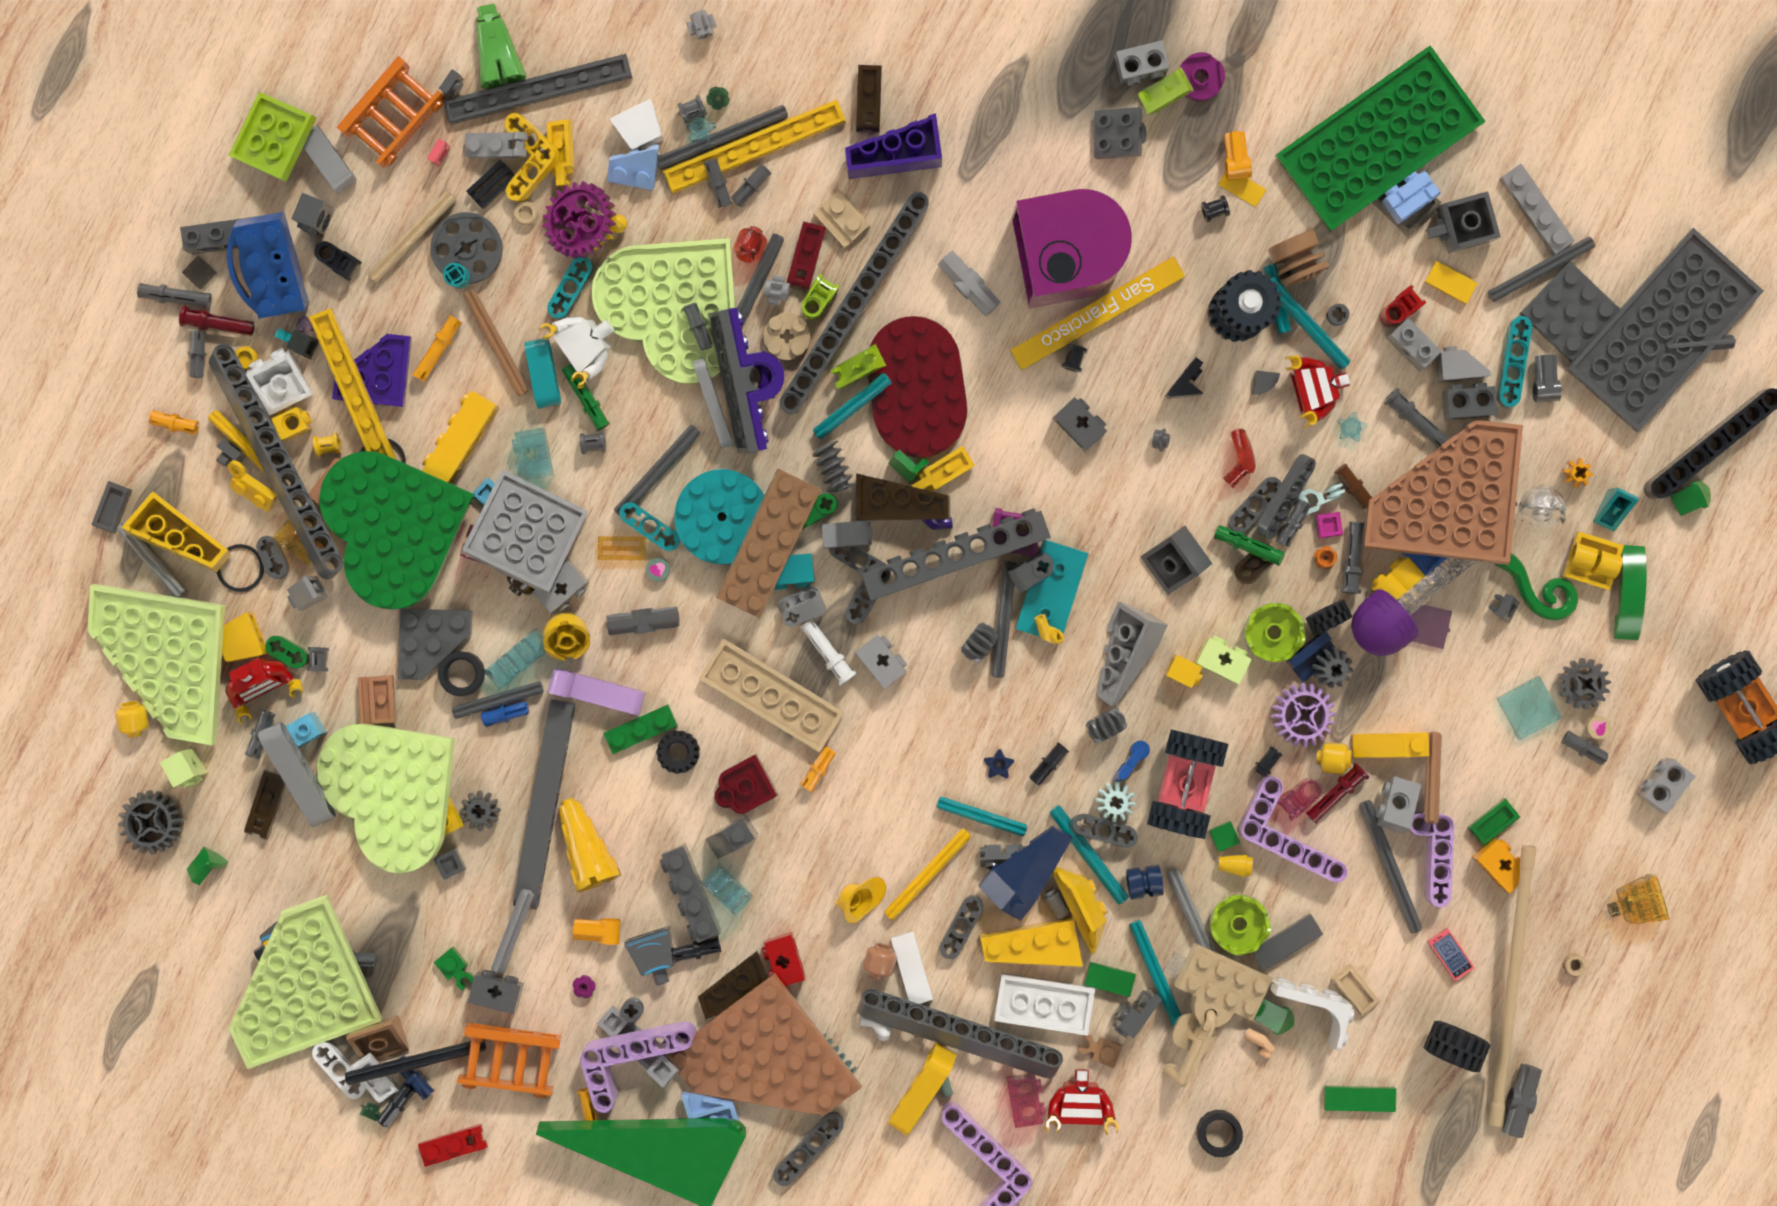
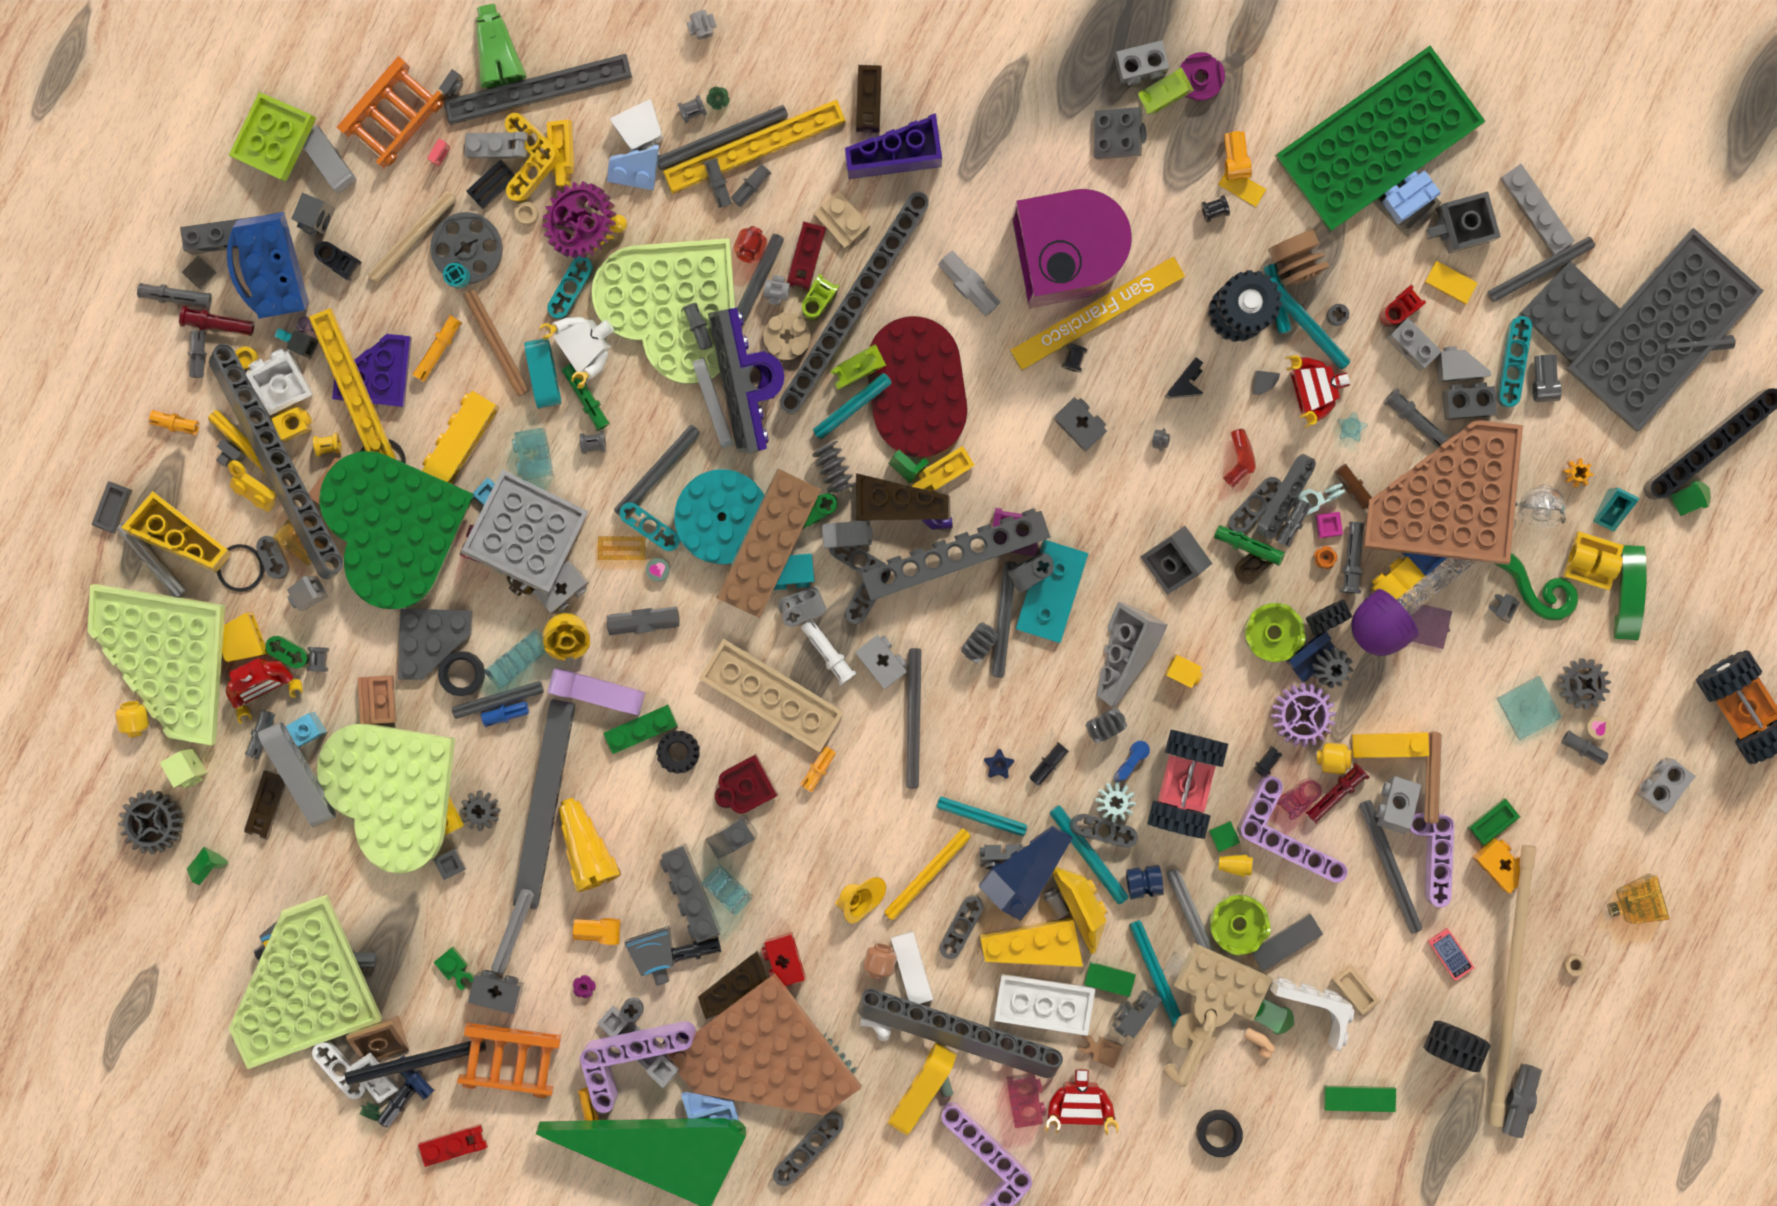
(696, 125): clear light blue plate -> none
(913, 718): none -> dark grey axle
(1048, 632): yellow arm -> none
(1233, 670): yellowish green brick -> none

